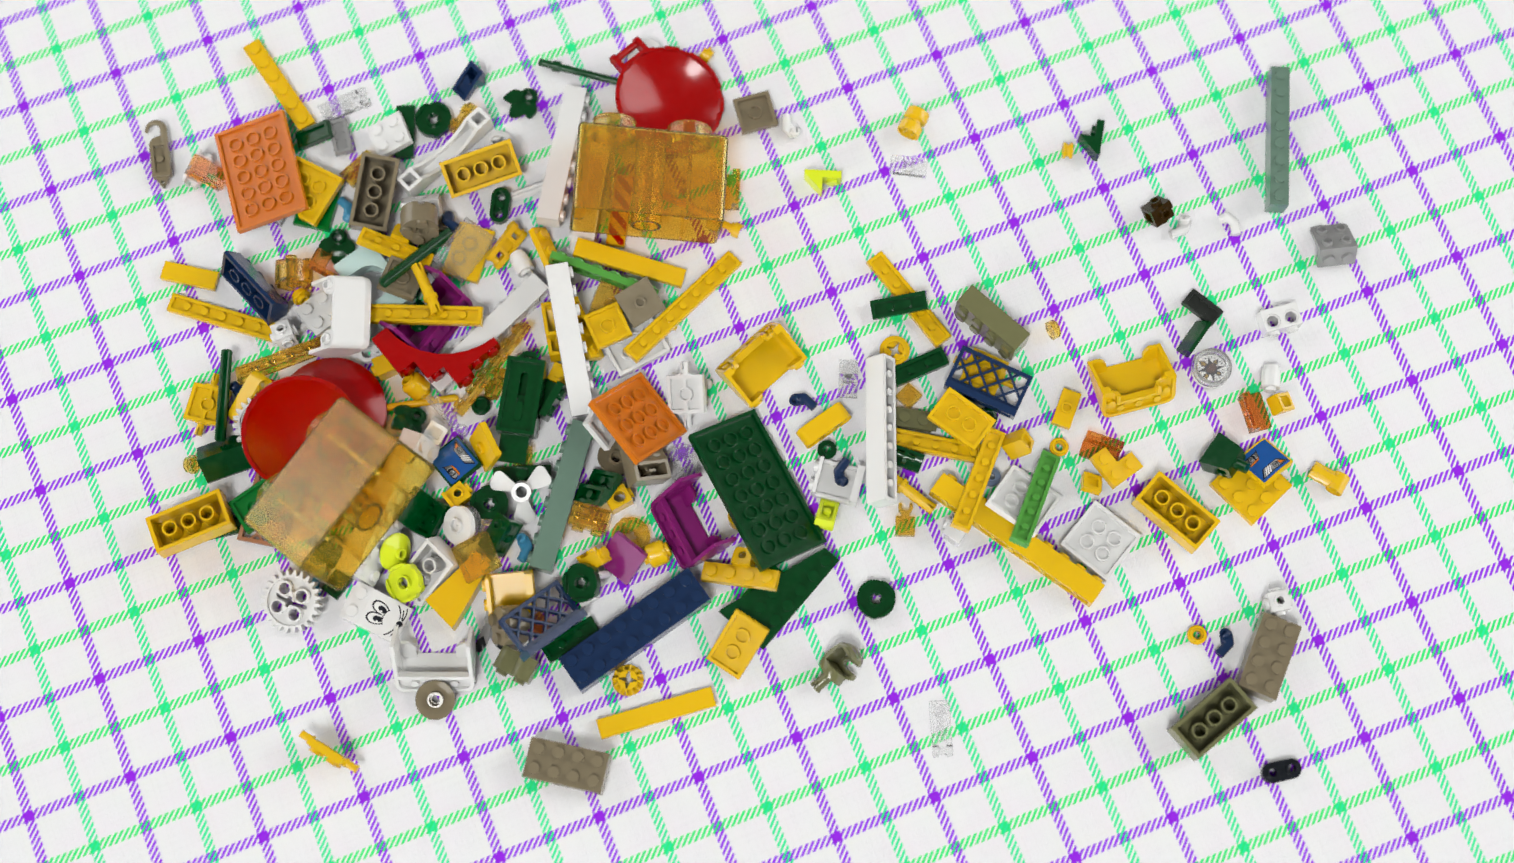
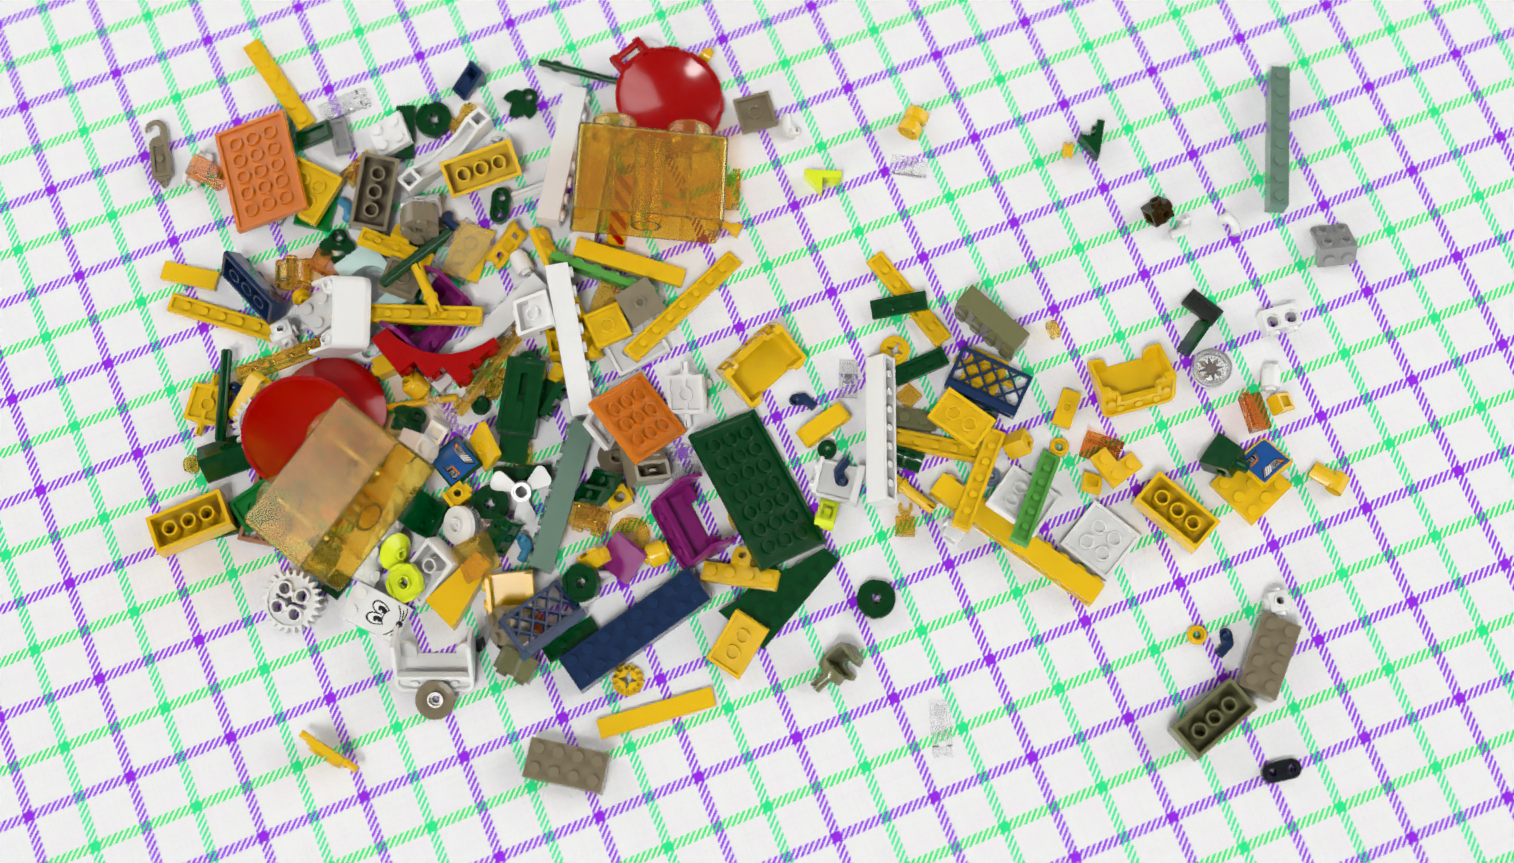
(533, 314): none -> white plate

